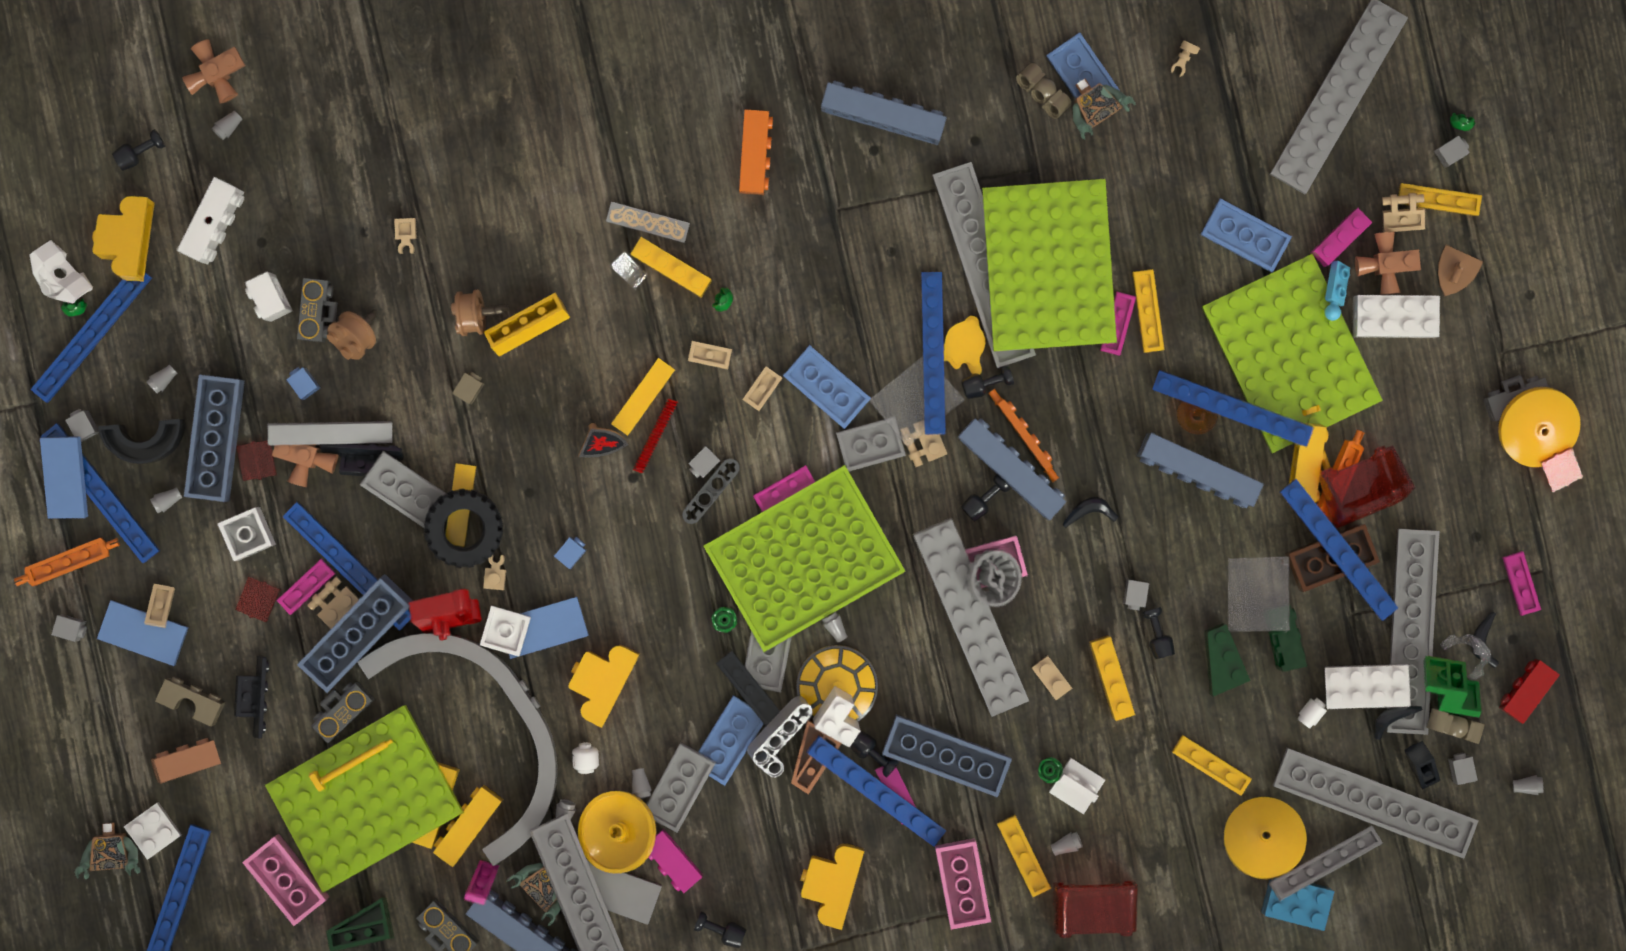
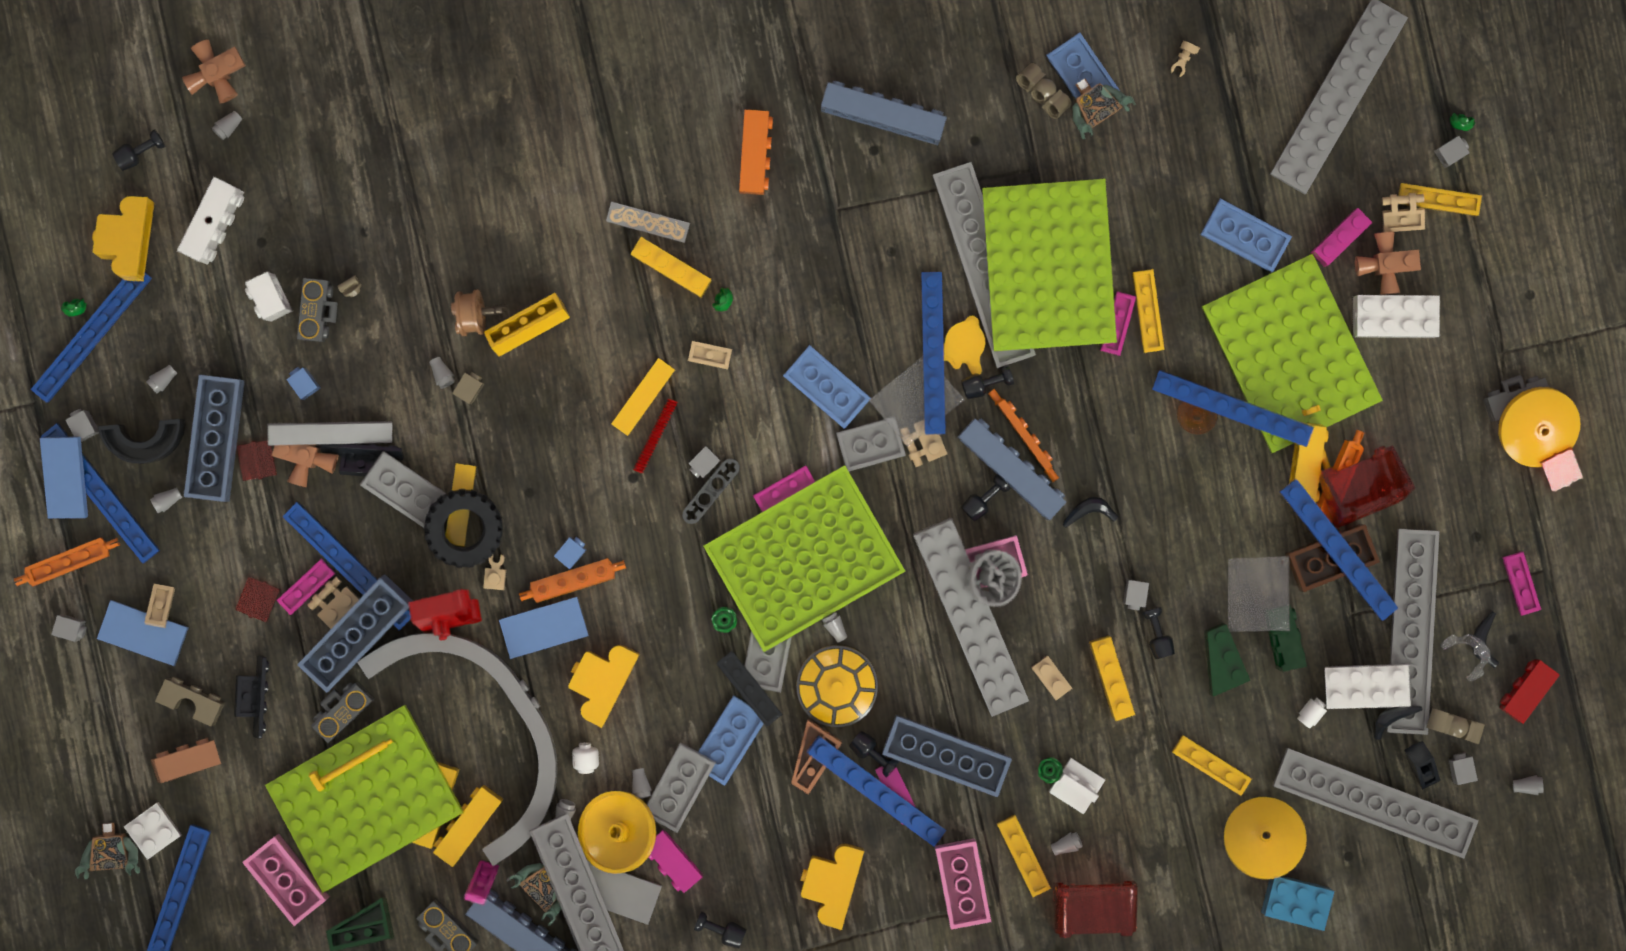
(45, 262): white piece -> none
(246, 534): white brick -> none
(350, 287): none -> dark tan plate
(352, 334): medium nougat wheel -> none
(405, 231): tan plate -> none
(441, 373): none -> light grey cone
(505, 631): white plate -> none
(572, 580): none -> orange plate
(601, 442): shield -> none
(628, 269): clear bracket -> none
(762, 388): tan plate -> none
(782, 733): light grey beam -> none
(833, 717): white brick -> none
(1200, 470): sand blue brick -> none
(1325, 863): light grey tile -> none
(1336, 289): medium azure plate -> none
(1451, 683): green bracket -> none
(1456, 270): medium nougat shield -> none

